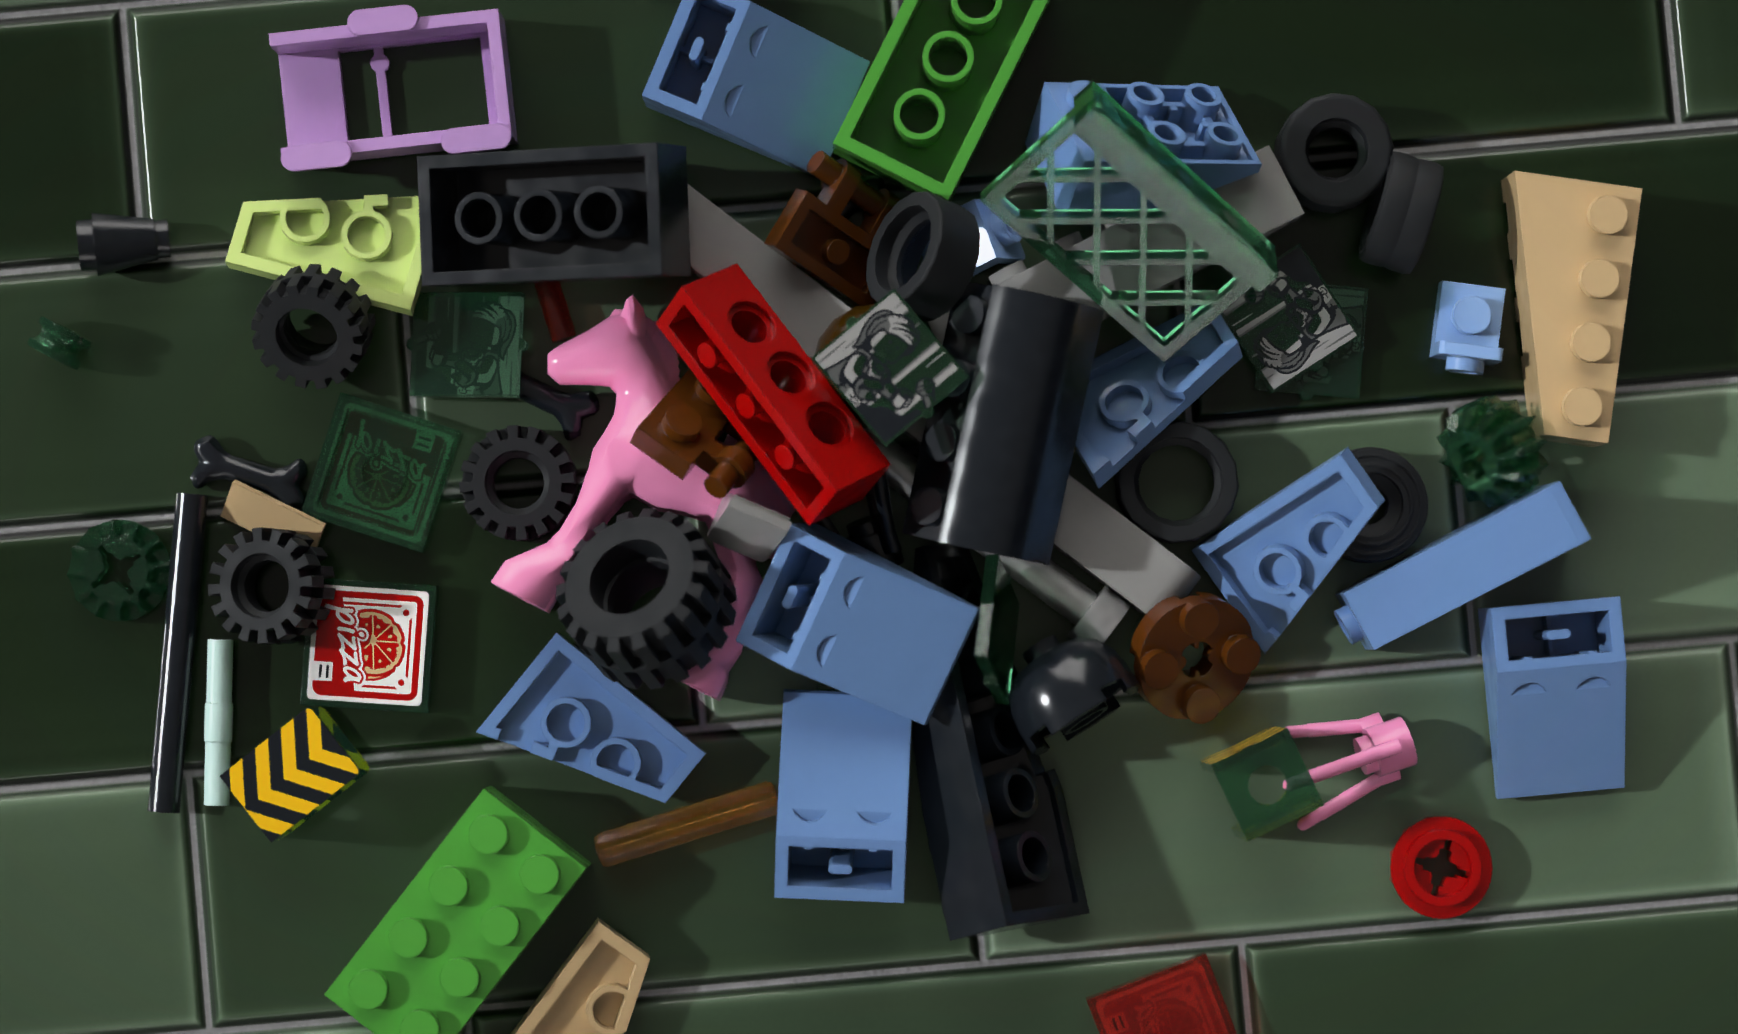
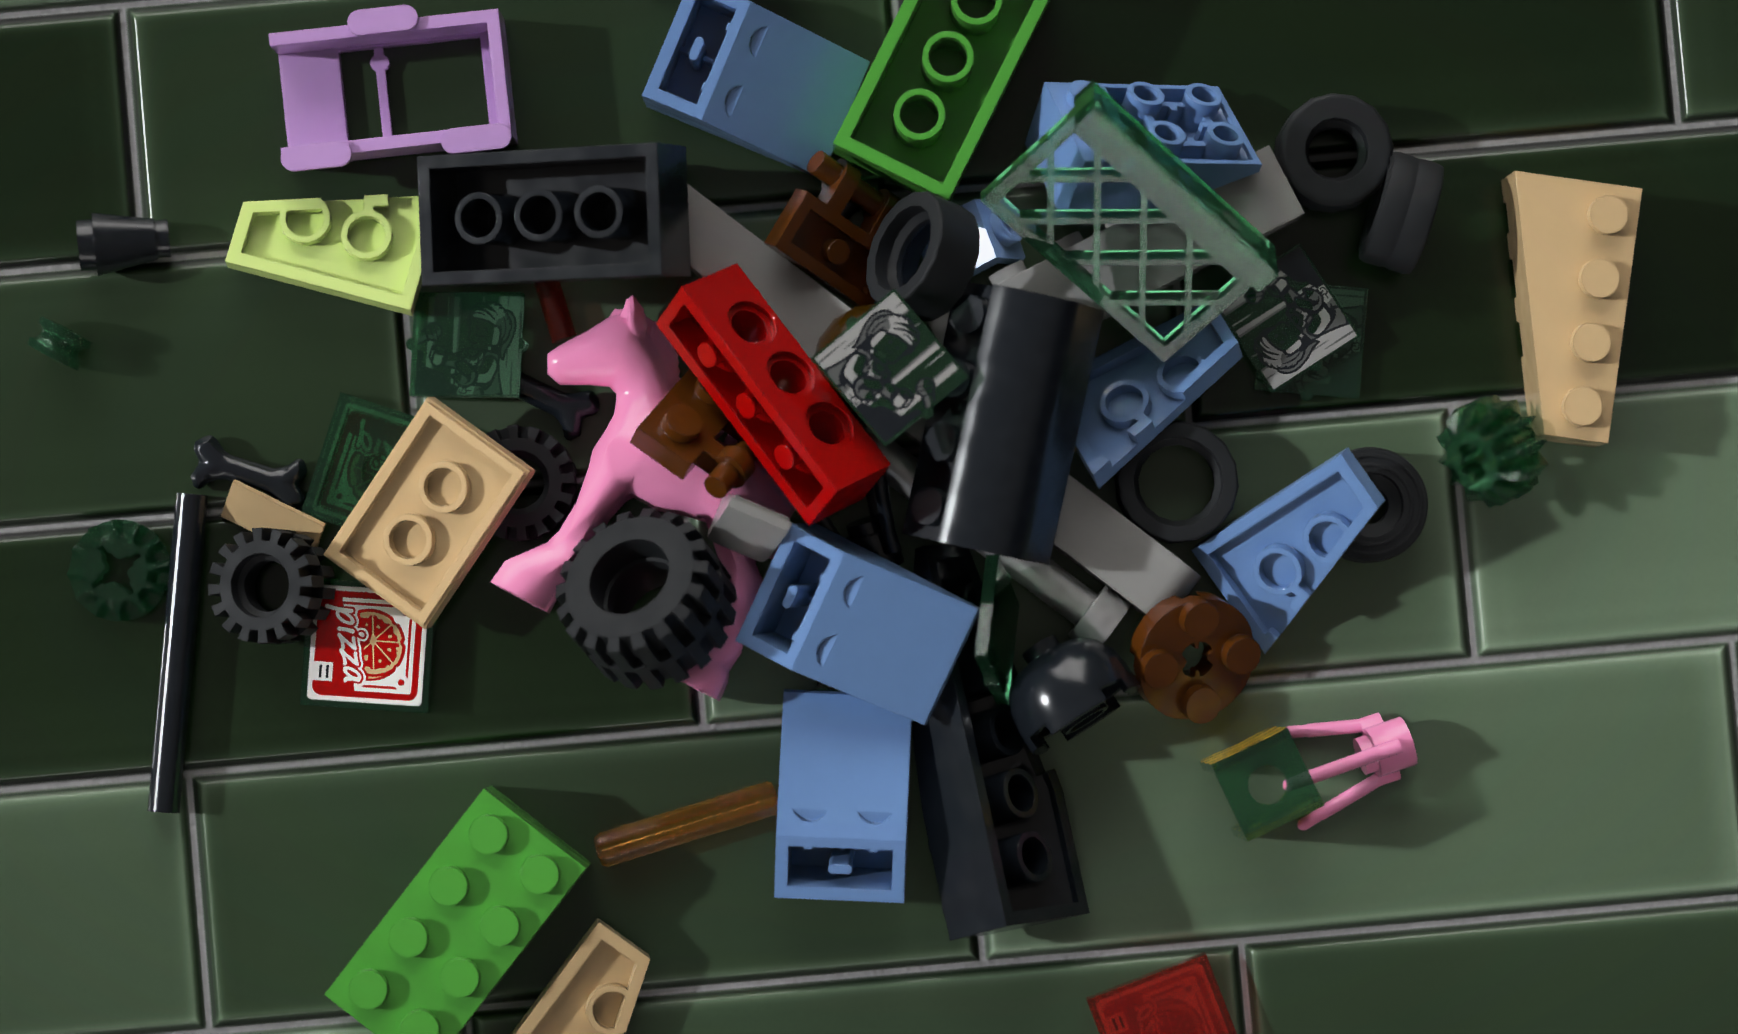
(218, 721): light aqua piece -> none
(295, 772): piece -> none
(300, 356): black tyre -> none
(429, 512): none -> tan tile
(588, 722): medium blue wing -> none
(1453, 894): red gear -> none
(1460, 566): medium blue slope -> none
(1467, 326): light blue bracket -> none
(1555, 695): medium blue slope -> none

